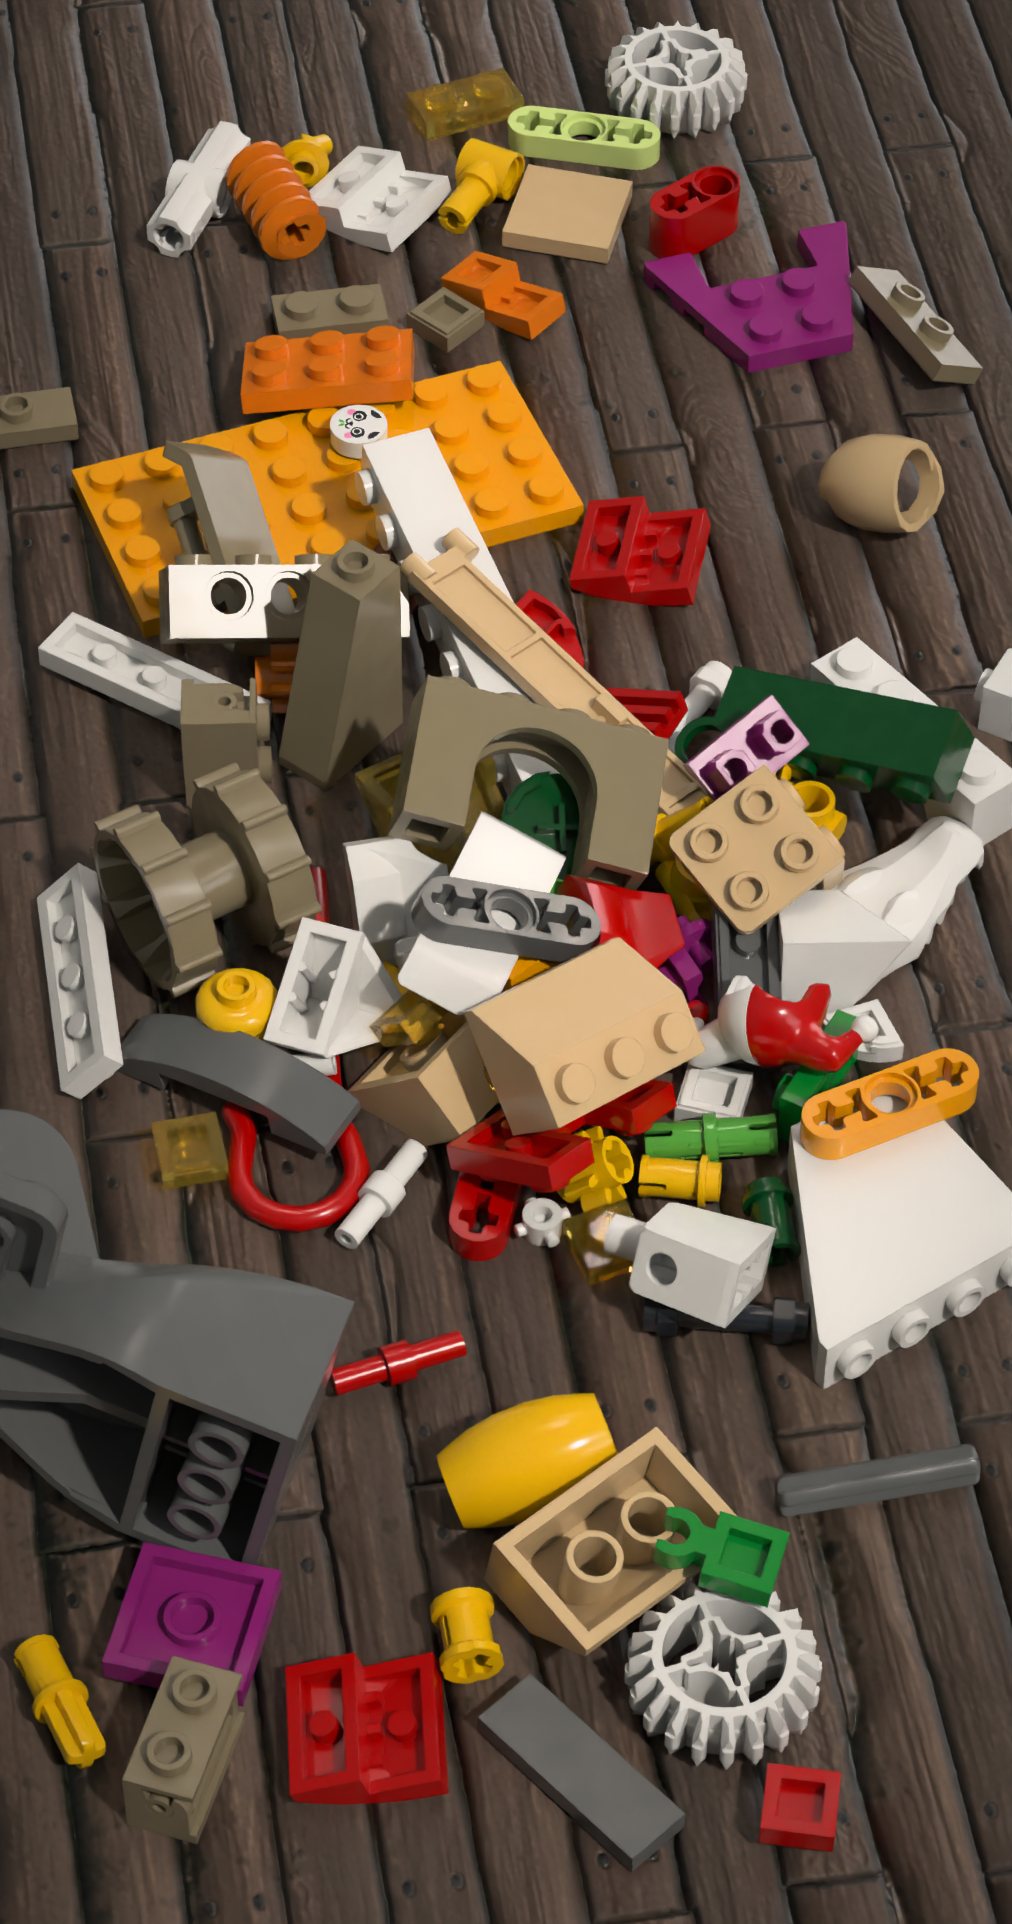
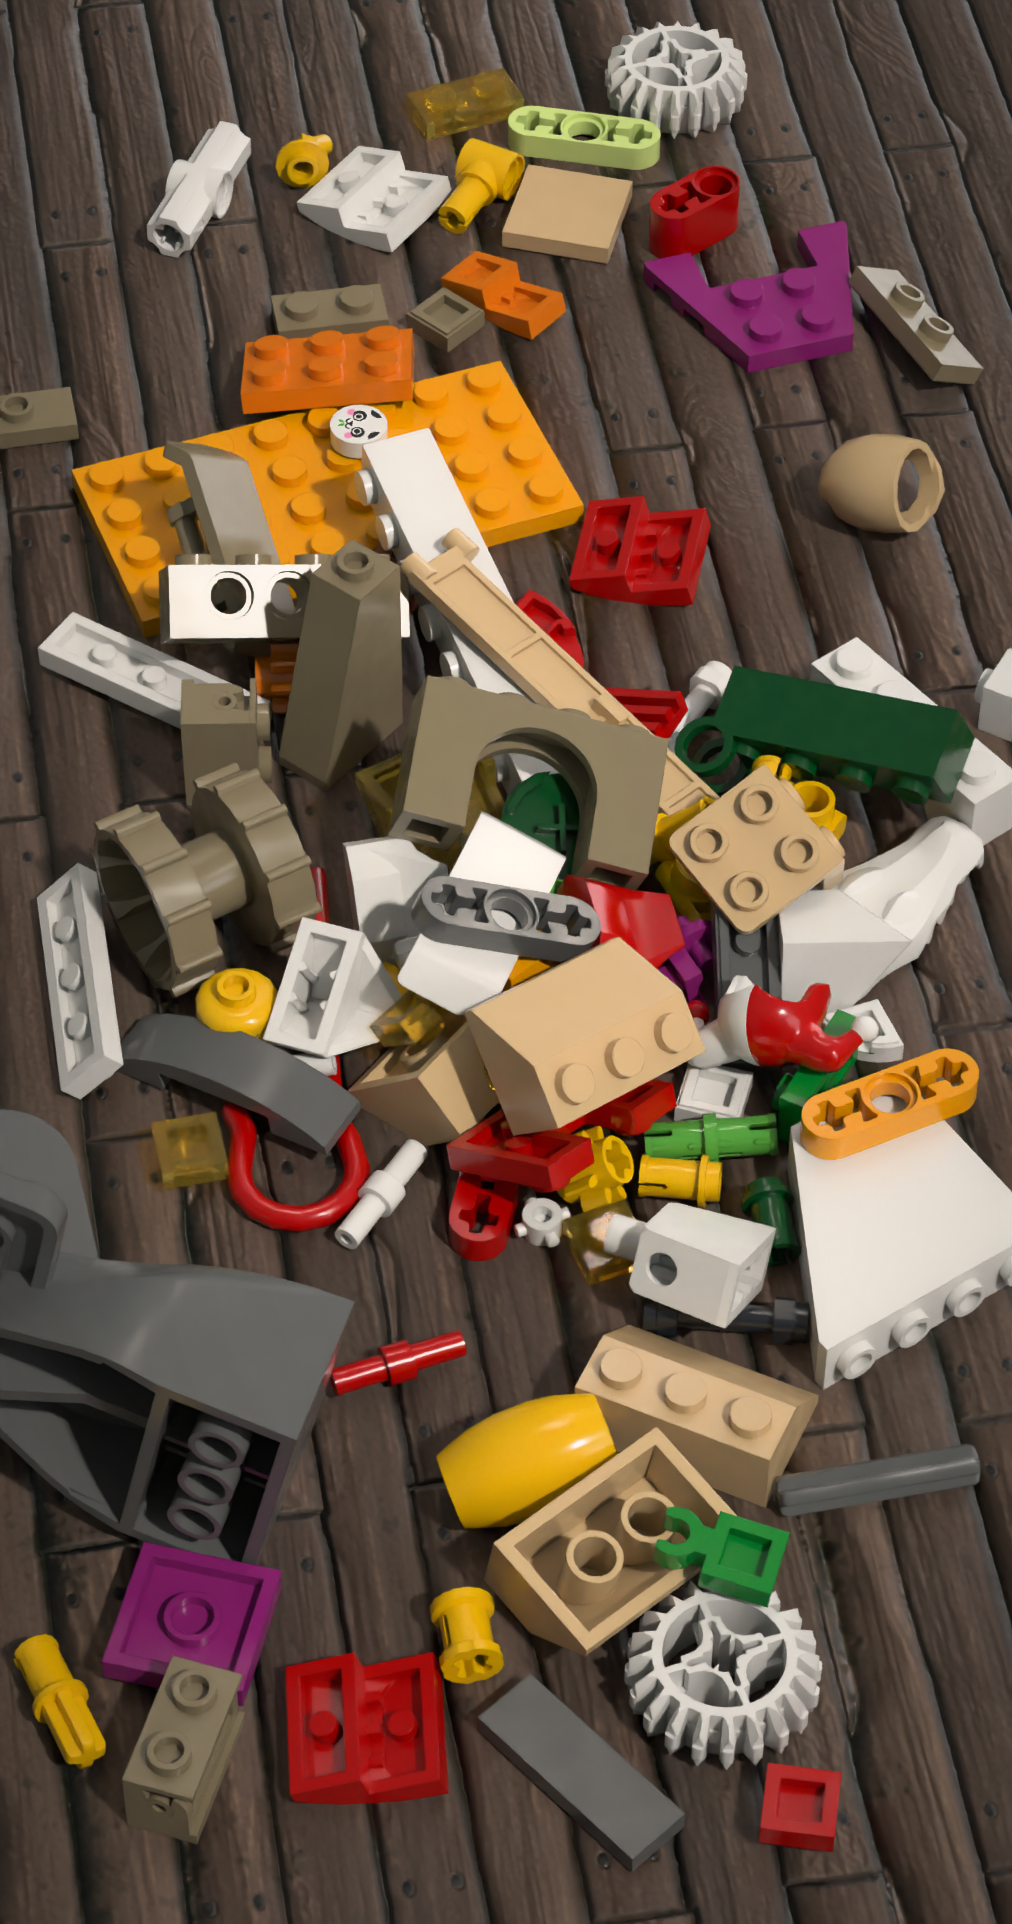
(275, 201): orange piece -> none
(717, 1414): none -> tan slope
(757, 738): hips -> none

